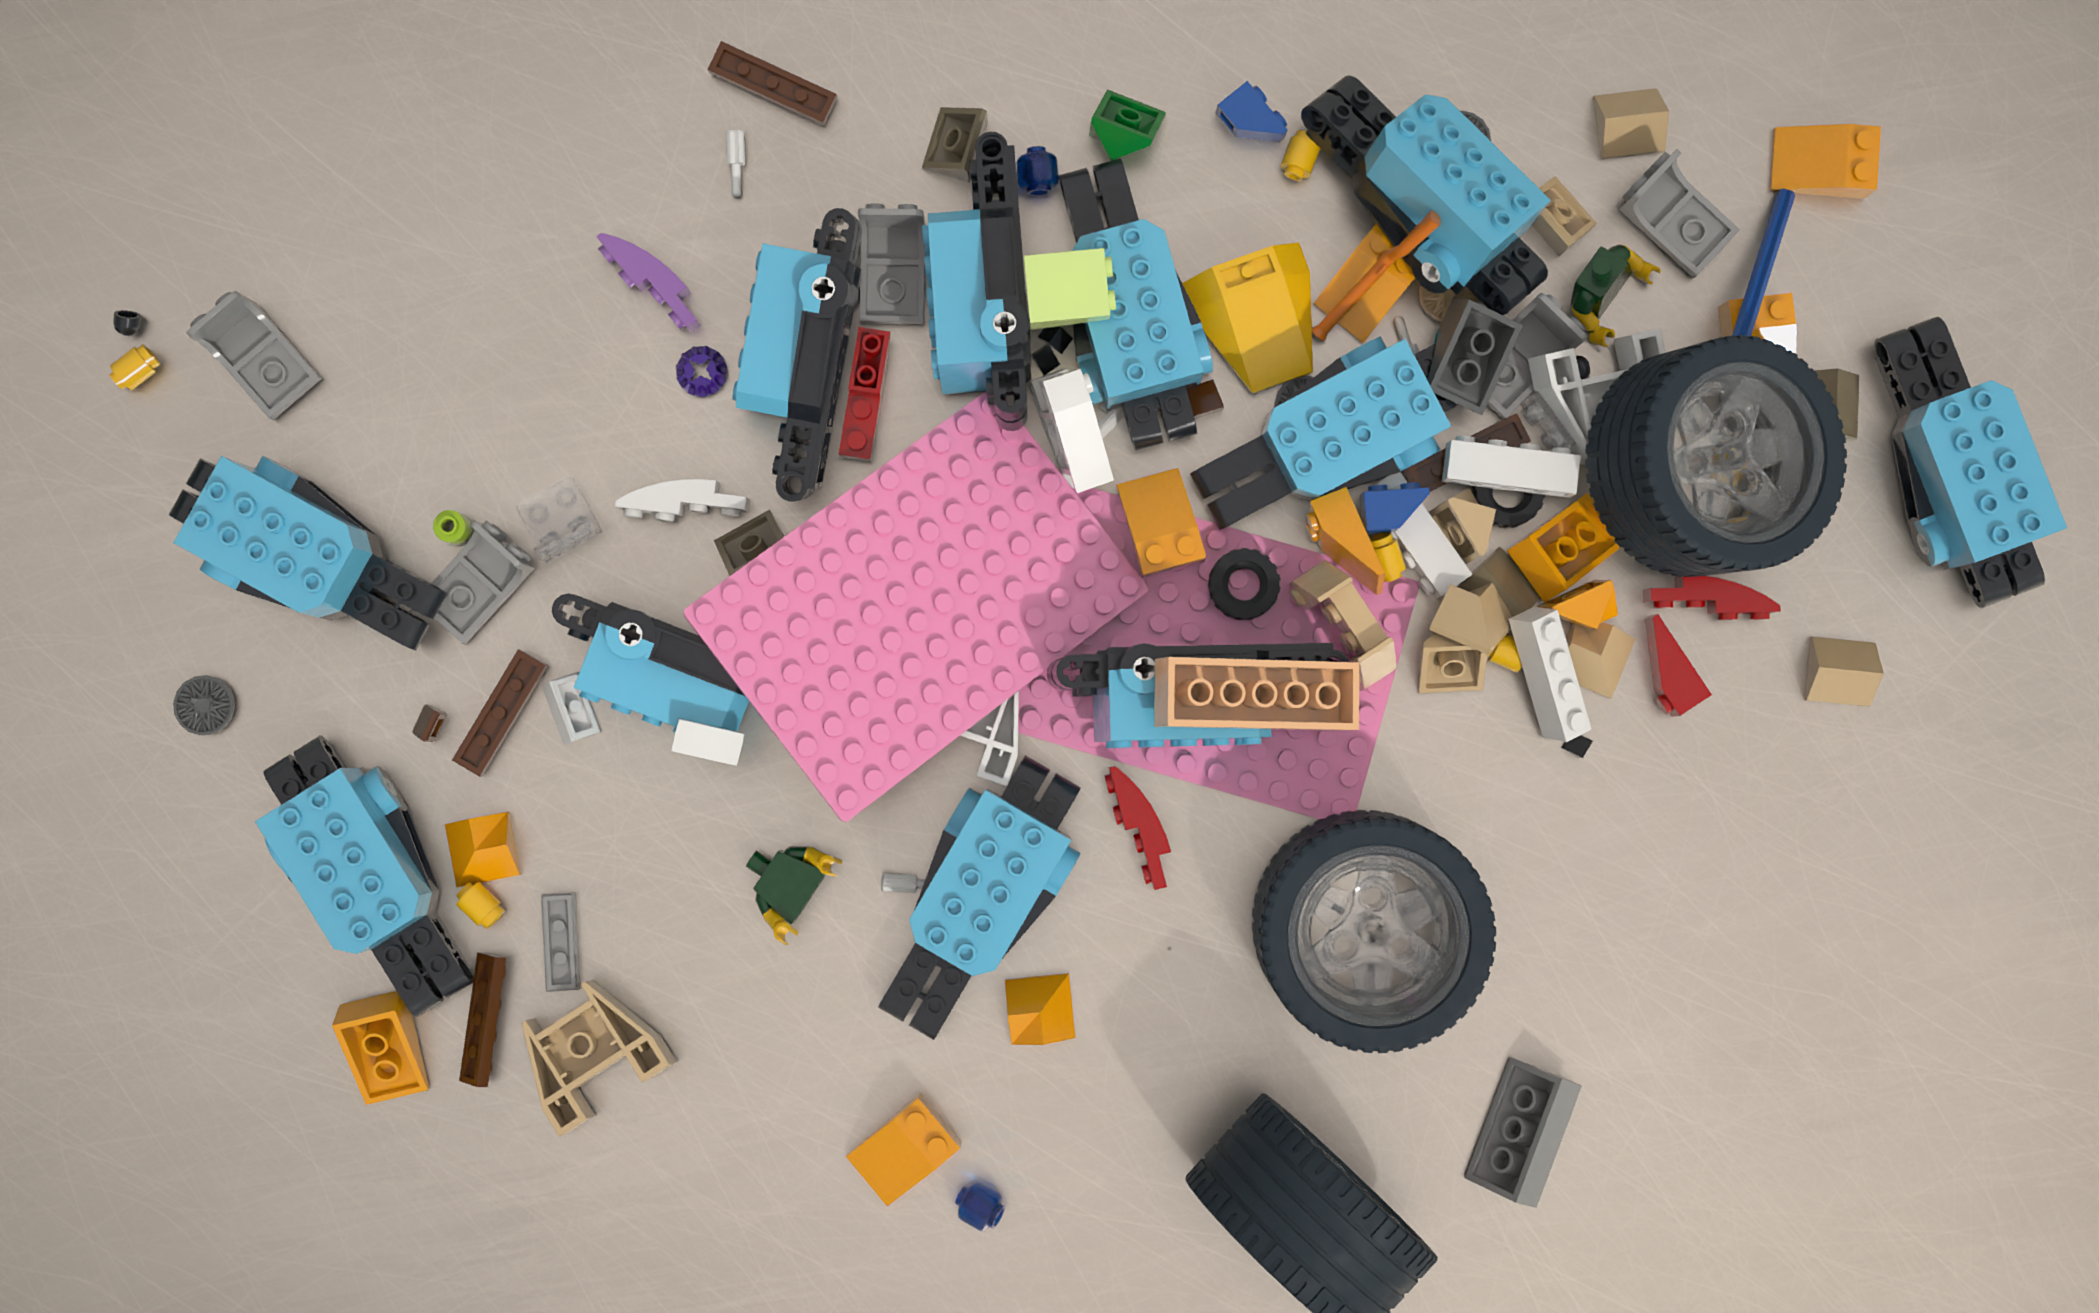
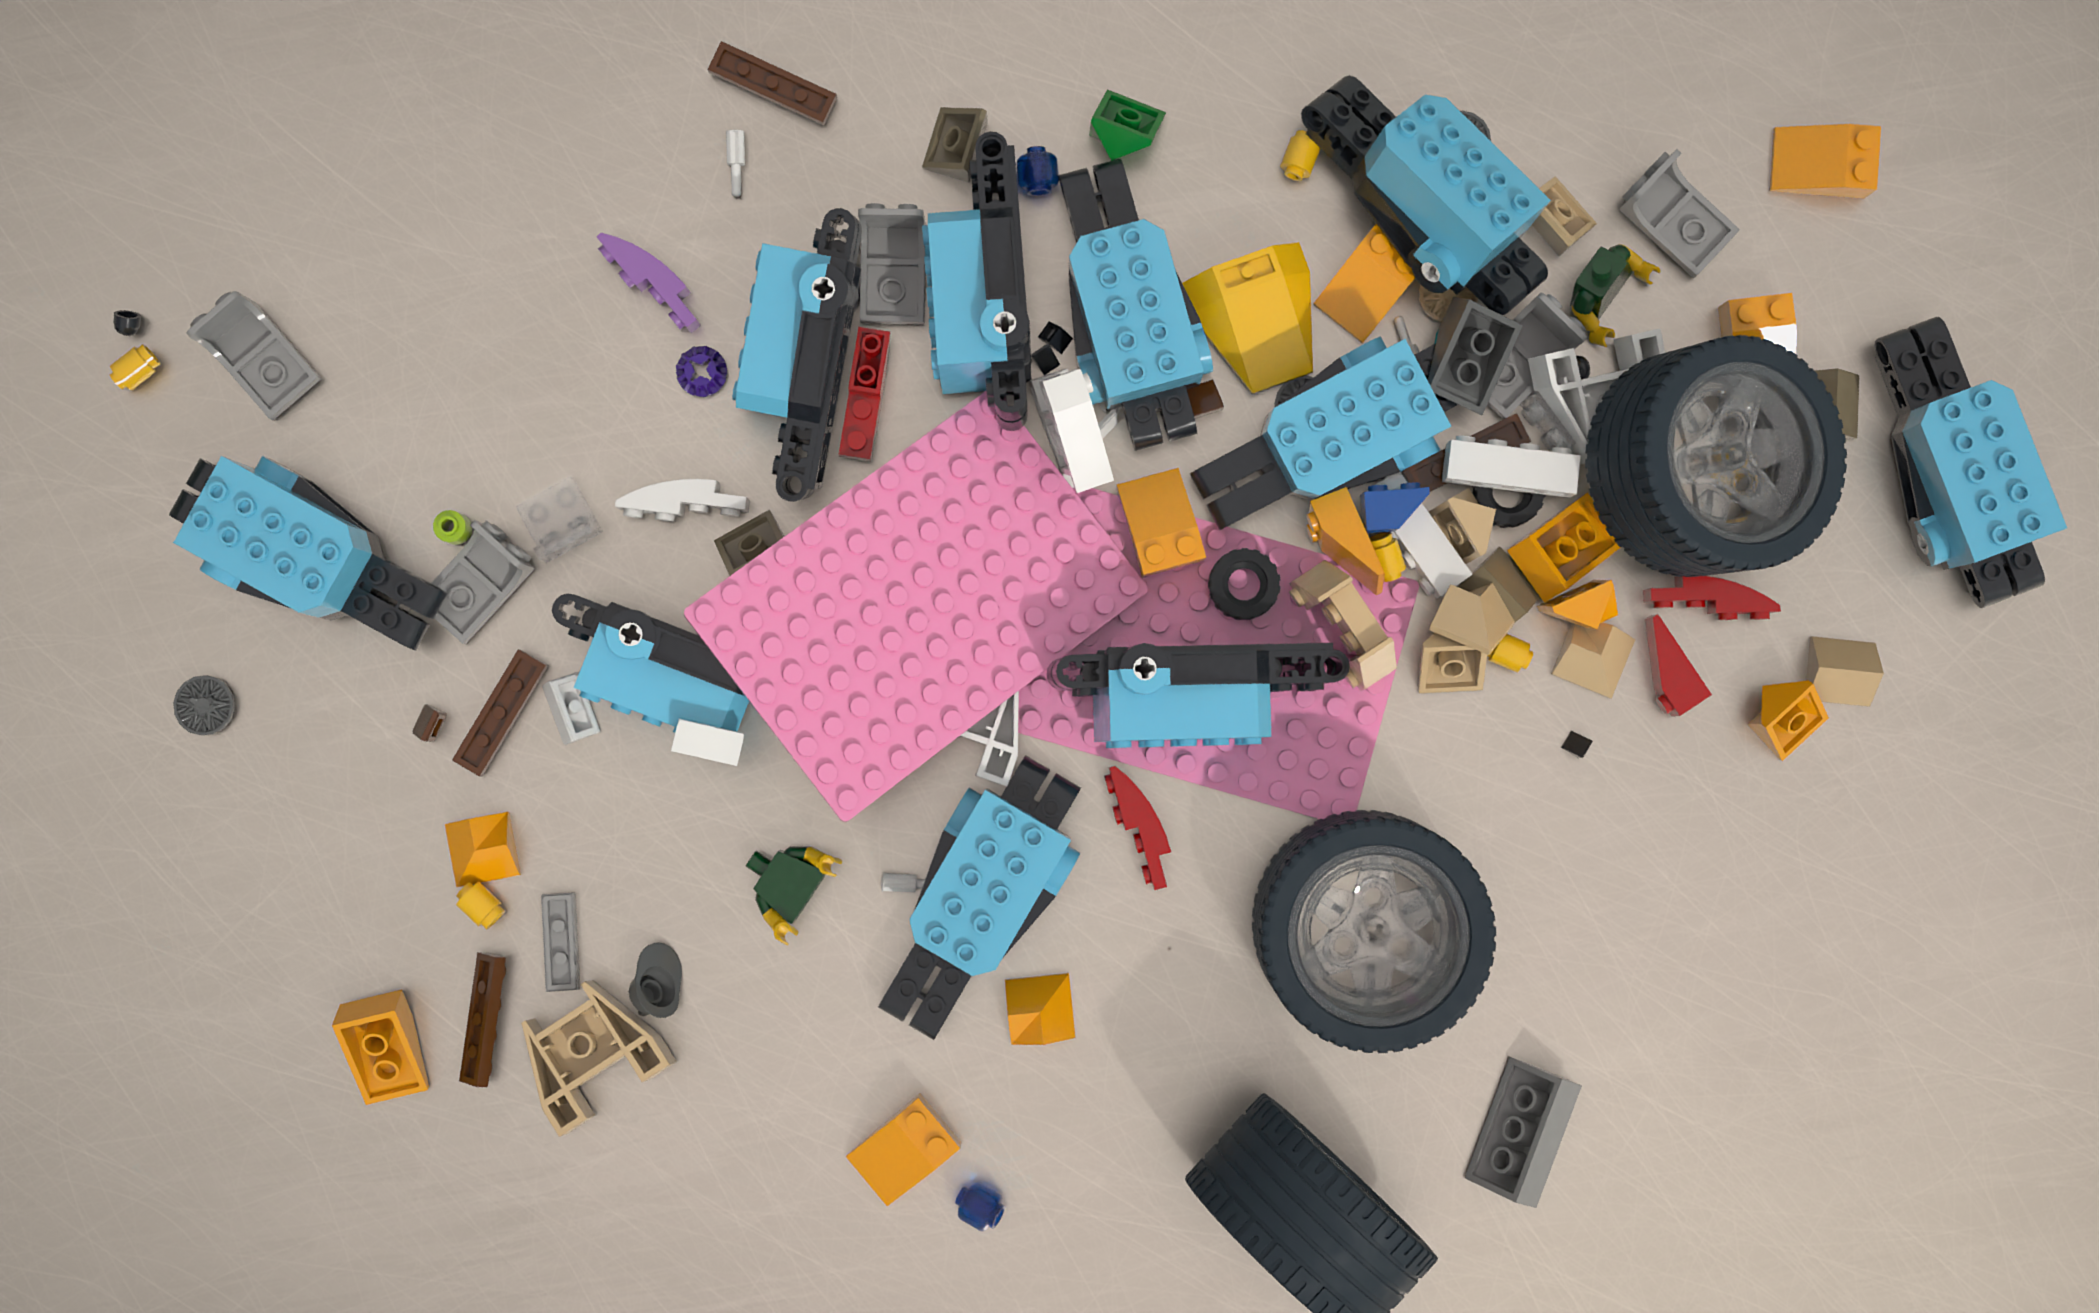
(363, 870): medium azure piece -> none
(656, 981): none -> dark grey piece
(1068, 288): yellowish green slope -> none
(1250, 117): blue slope -> none
(1256, 694): light nougat brick -> none
(1384, 261): orange piece -> none
(1550, 674): white brick -> none
(1631, 123): tan slope -> none
(1764, 263): blue axle -> none
(1788, 716): none -> light orange slope

